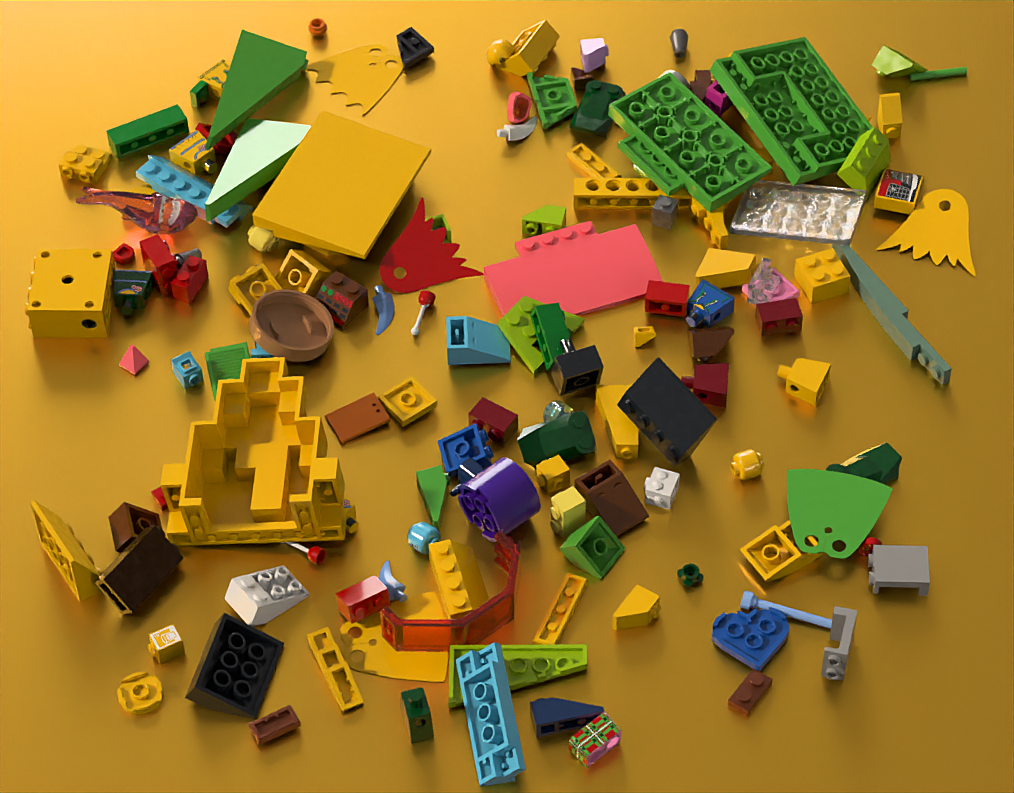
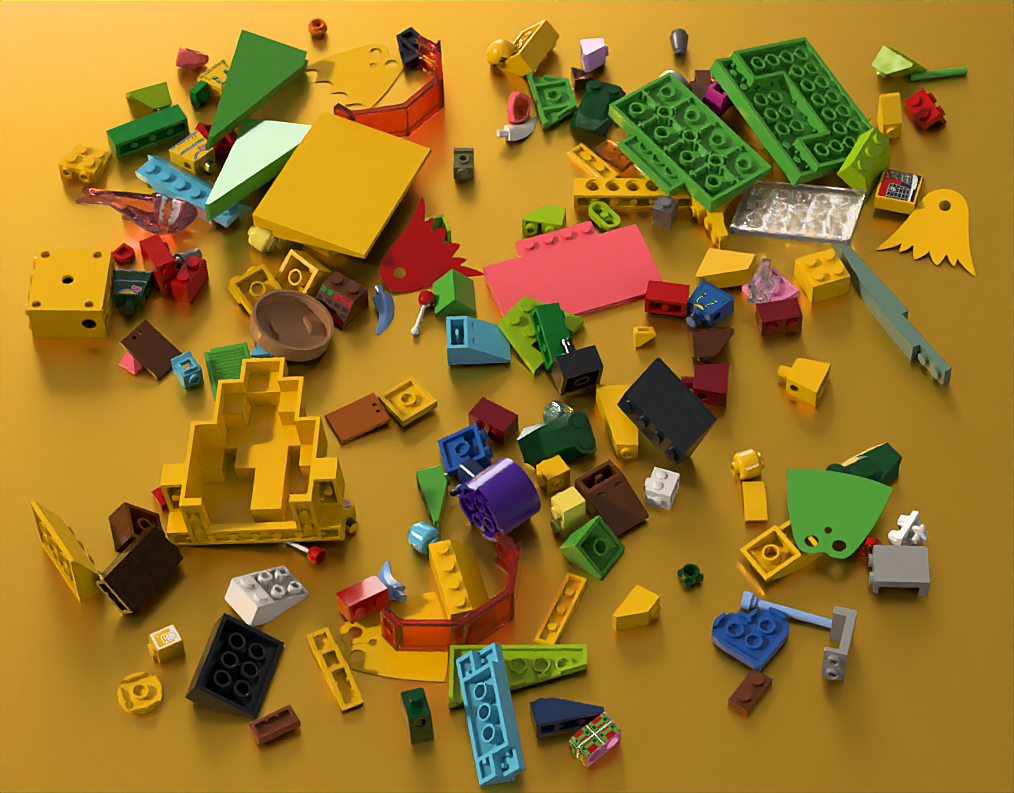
(150, 349): none -> reddish brown container
(152, 97): none -> lime slope
(190, 58): none -> coral rock
(407, 117): none -> clear red panel
(454, 295): none -> bright green slope
(463, 163): none -> olive brick
(604, 216): none -> lime plate
(613, 155): none -> clear orange plate
(754, 501): none -> yellow slope
(910, 531): none -> white hips
(924, 109): none -> red bracket

